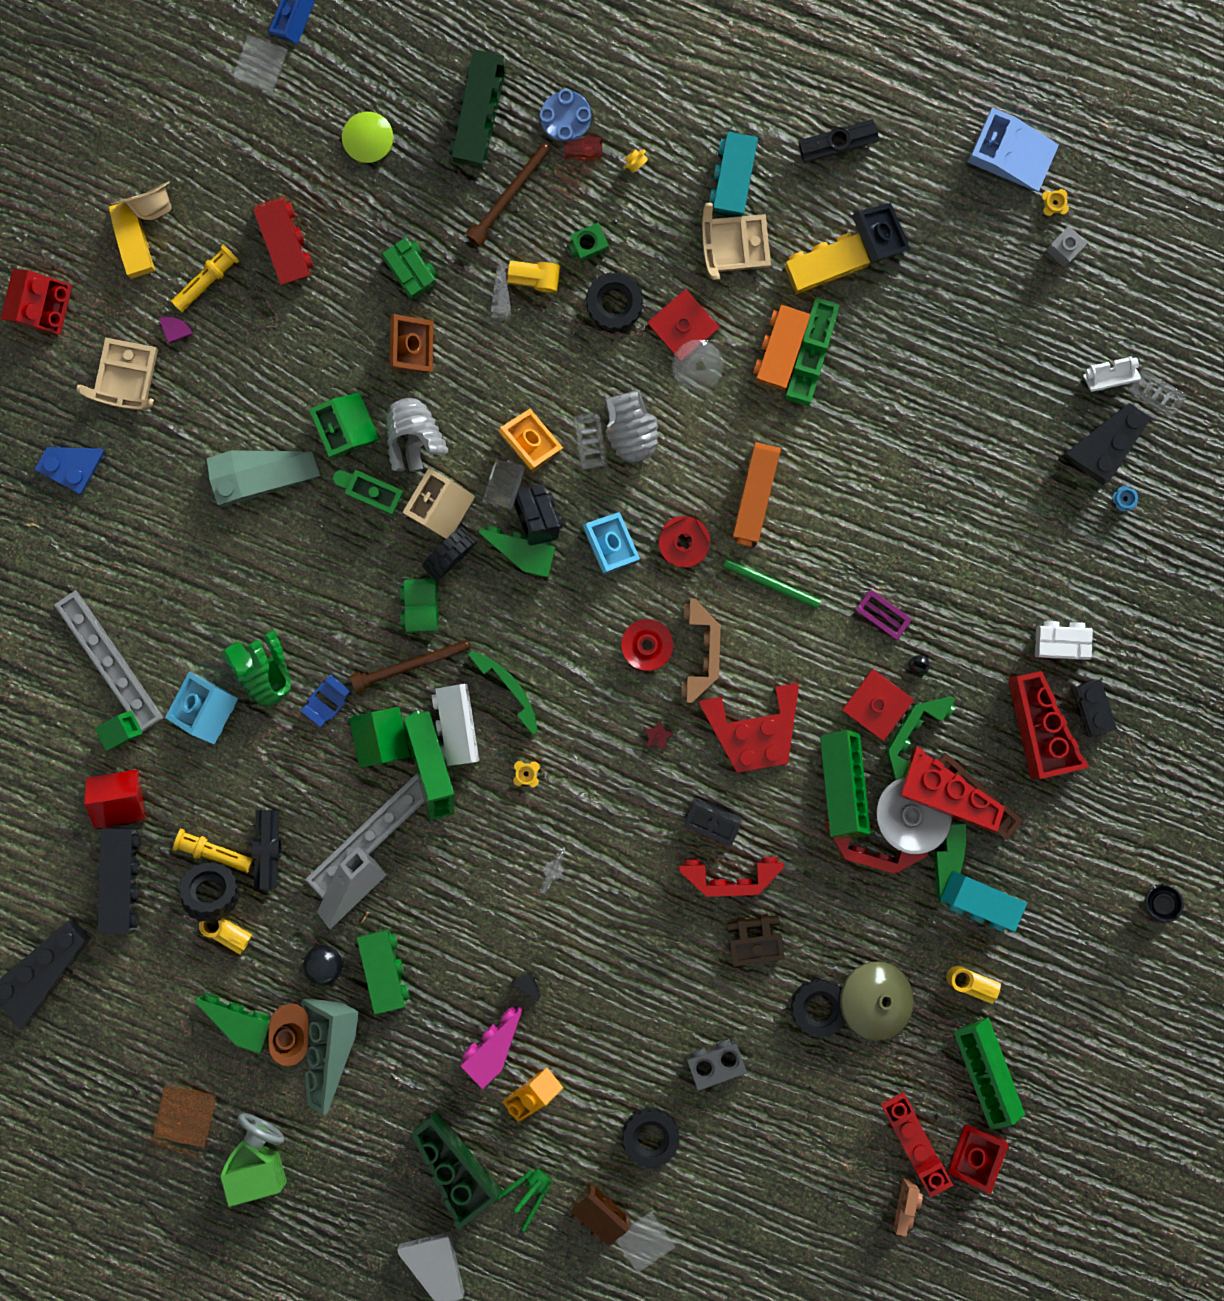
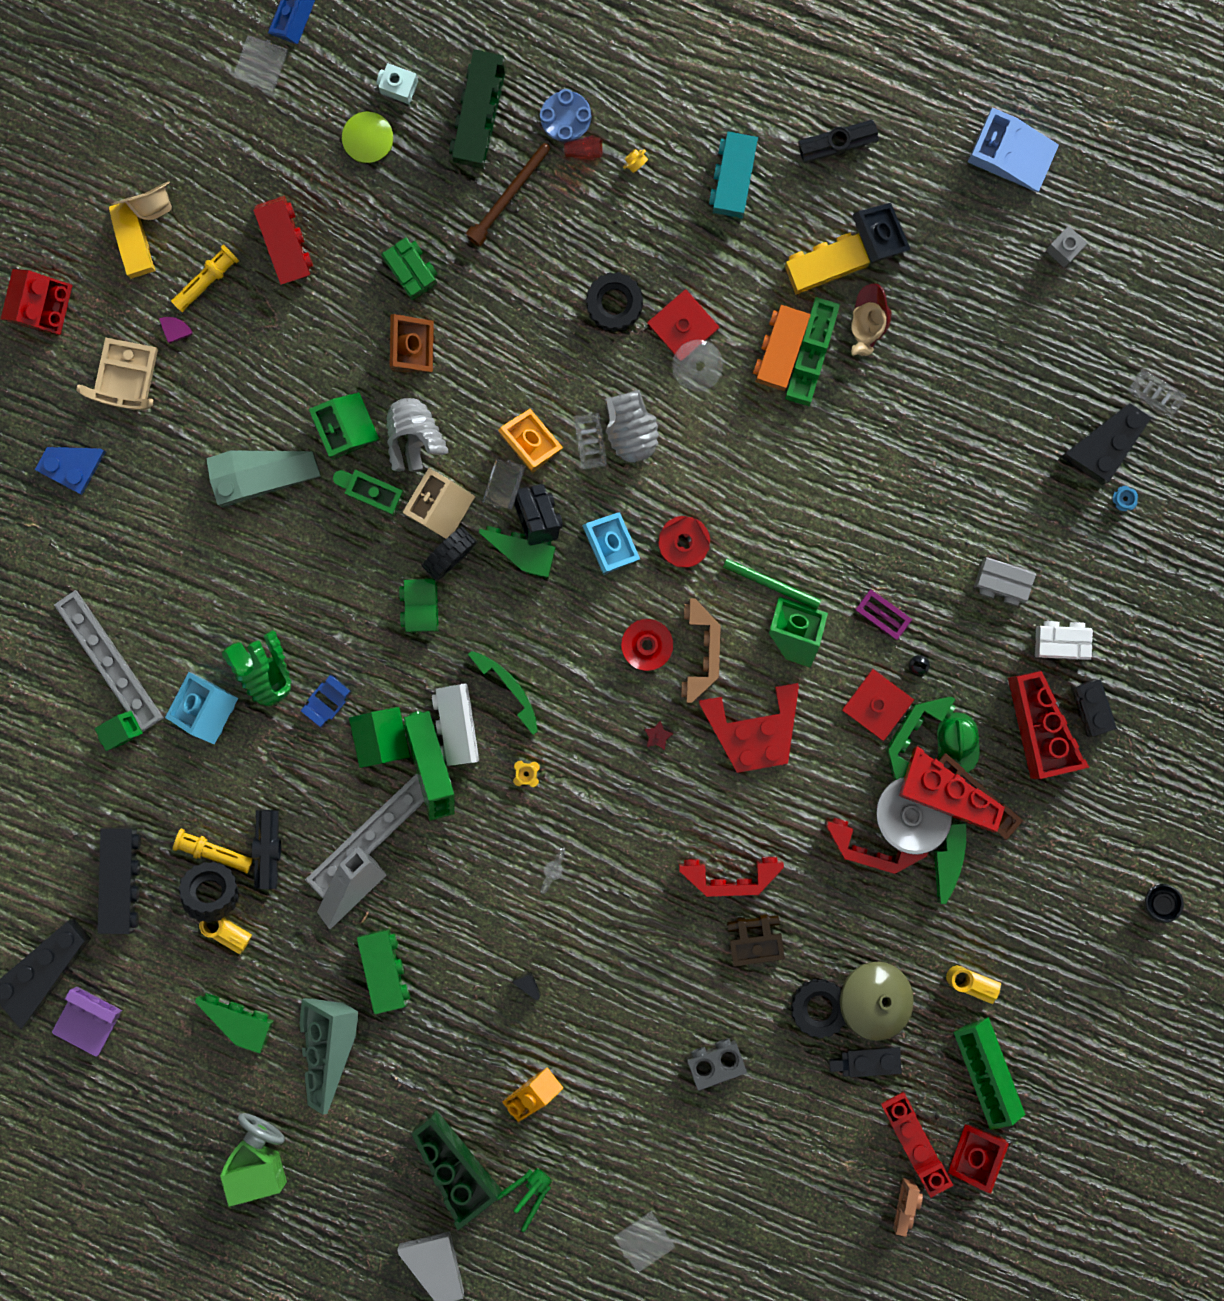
(86, 1021): none -> medium lavender bracket
(114, 799): red slope -> none
(185, 1115): clear orange tile -> none
(288, 1034): dark orange piece -> none
(322, 965): black hair -> none
(363, 681): reddish brown piece -> none
(397, 83): none -> light aqua brick
(487, 1058): dark pink slope -> none
(501, 302): clear slope -> none
(541, 276): yellow piece -> none
(594, 233): green brick -> none
(600, 1215): reddish brown slope -> none
(646, 1157): black tyre -> none
(713, 821): black hinge -> none
(734, 243): tan piece -> none
(755, 493): orange slope -> none
(797, 630): none -> green slope
(845, 784): green brick -> none
(868, 1062): none -> black hinge
(870, 319): none -> tan hair
(959, 740): none -> green piece
(983, 902): teal brick -> none
(1005, 581): none -> light grey brick
(1058, 195): yellow plate -> none
(1103, 377): white hinge -> none

